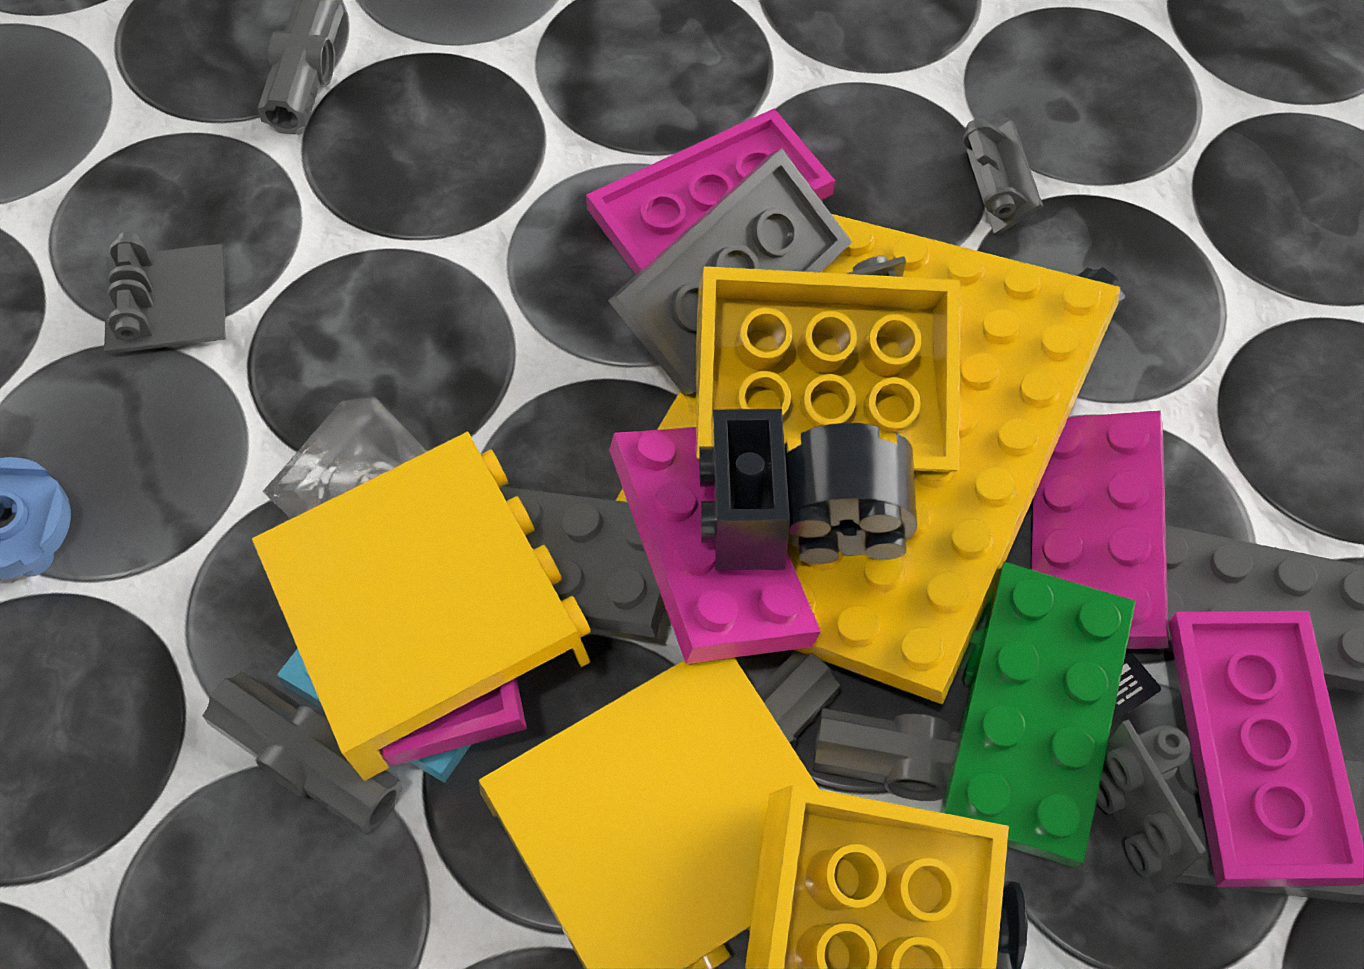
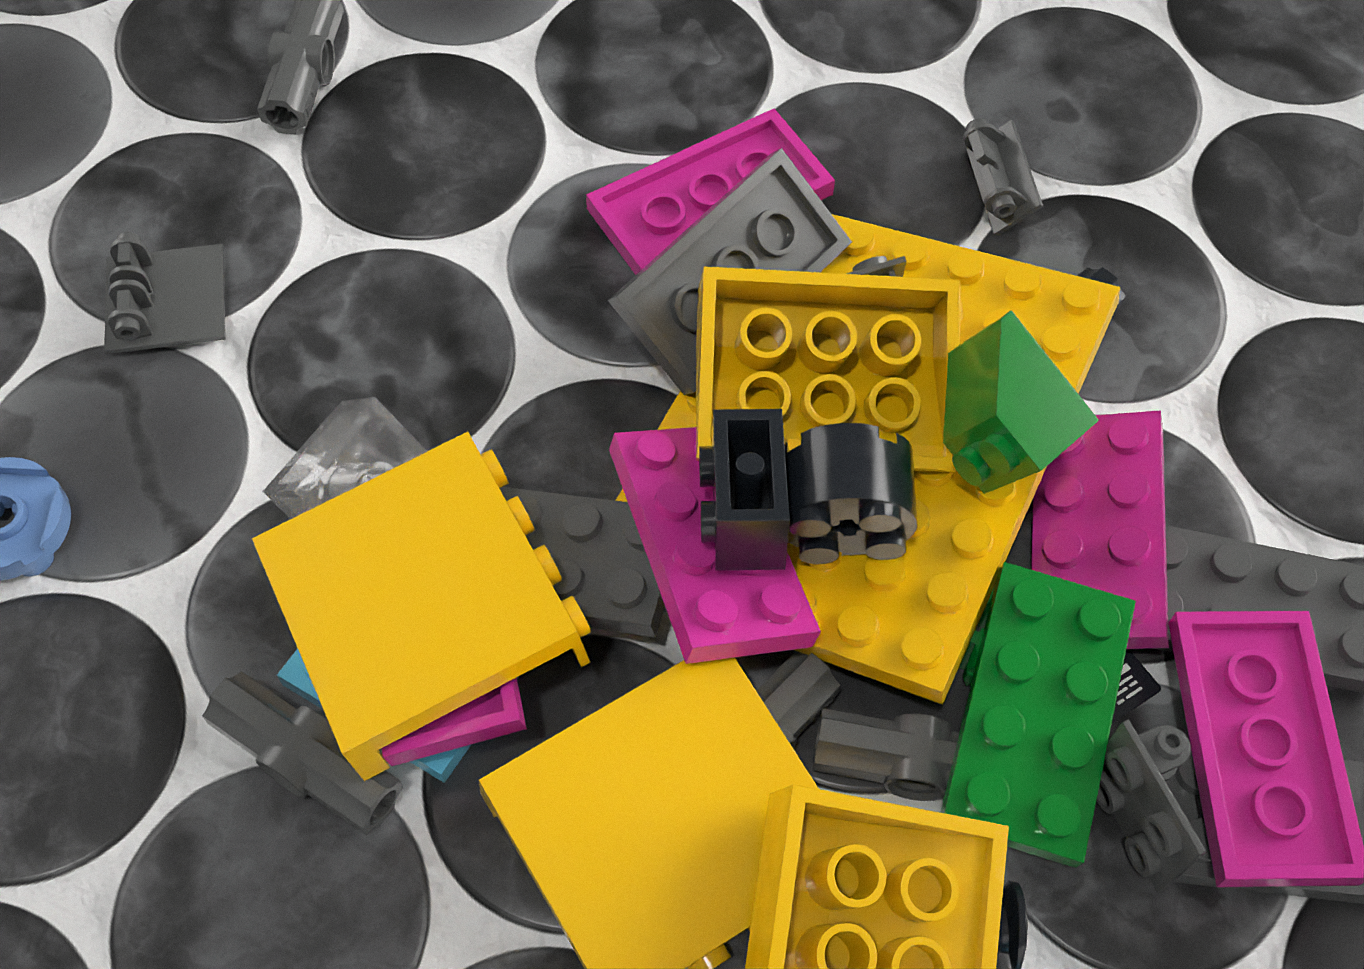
(1008, 406): none -> green slope

